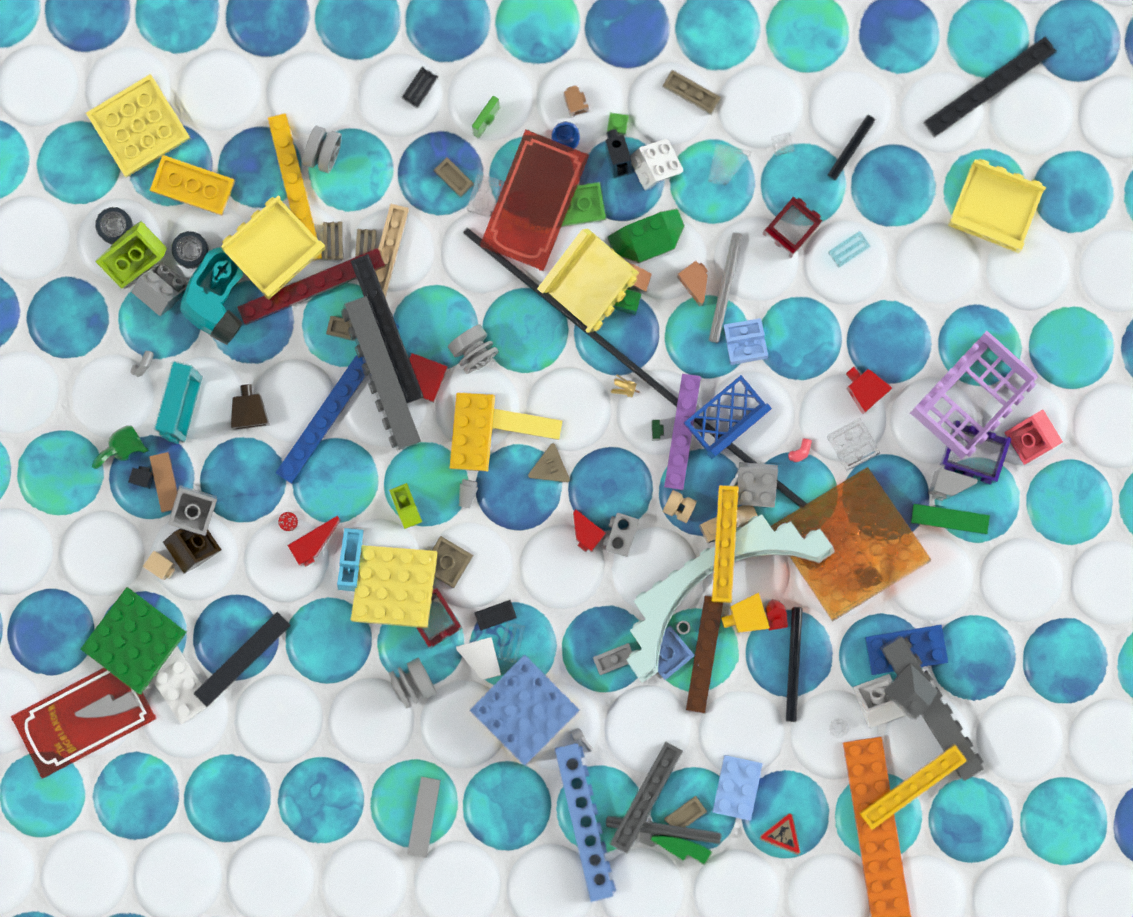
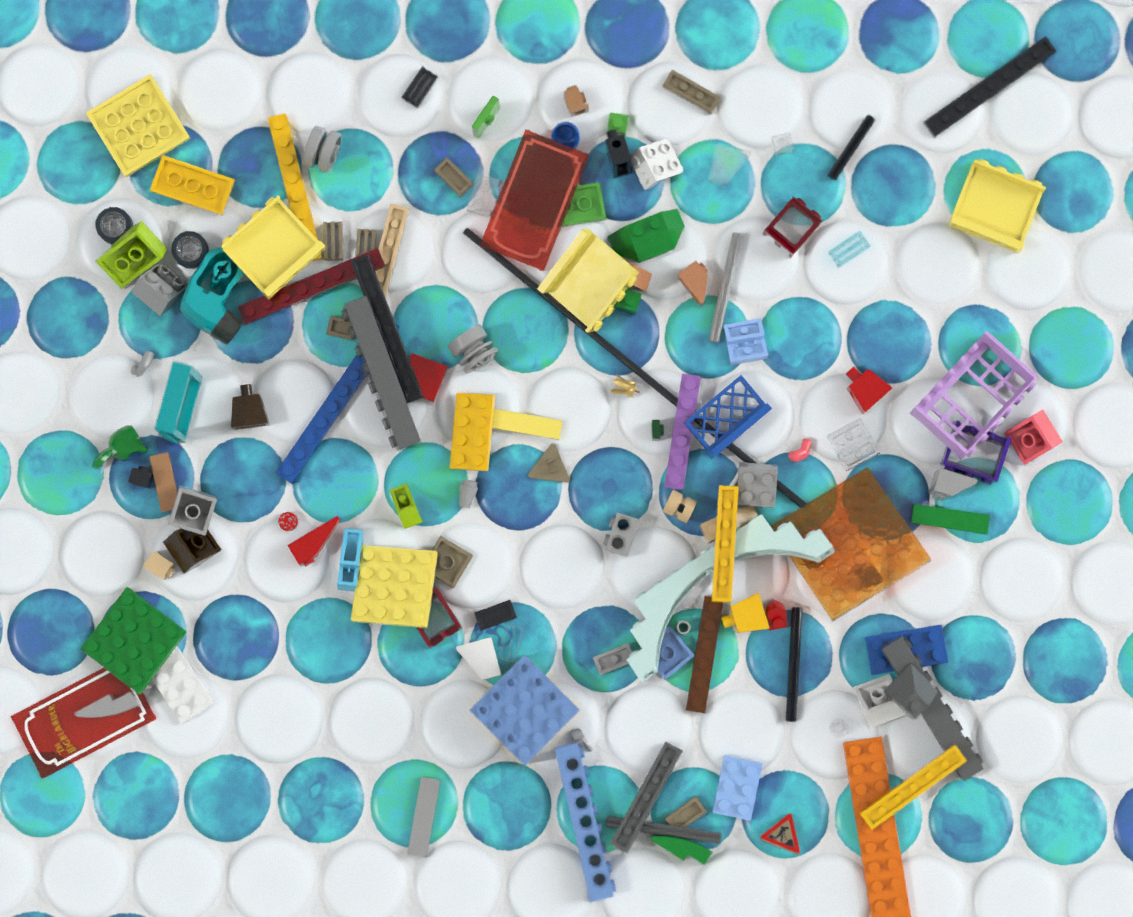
(242, 659): black tile -> none
(412, 683): light grey wheel -> none
(586, 532): red slope -> none

